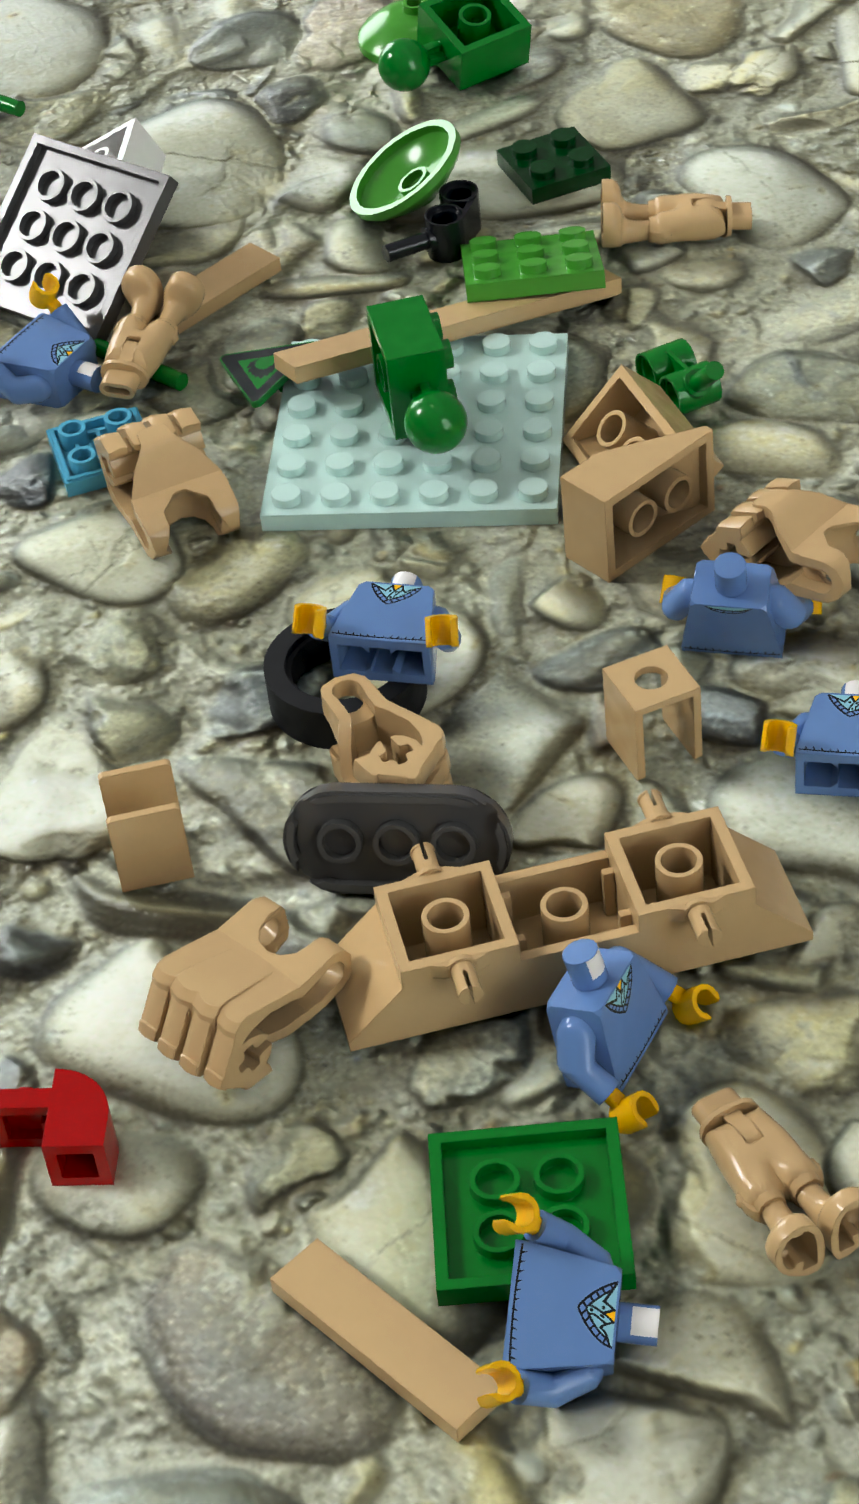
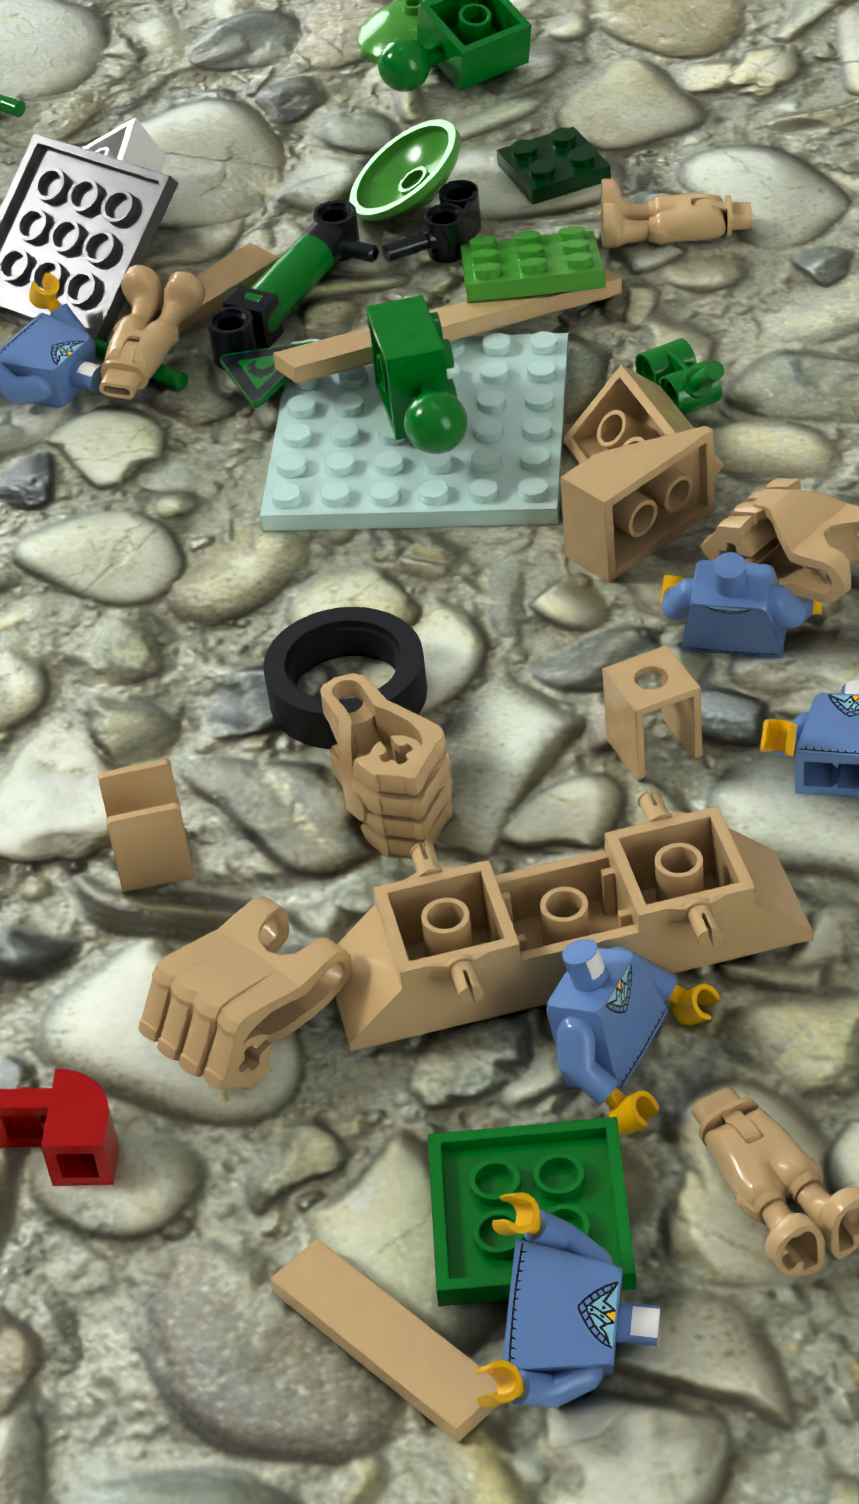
(75, 449): medium azure tile -> none
(163, 475): tan piece -> none
(255, 314): none -> black piece
(364, 832): dark grey tile -> none
(383, 630): medium blue torso -> none

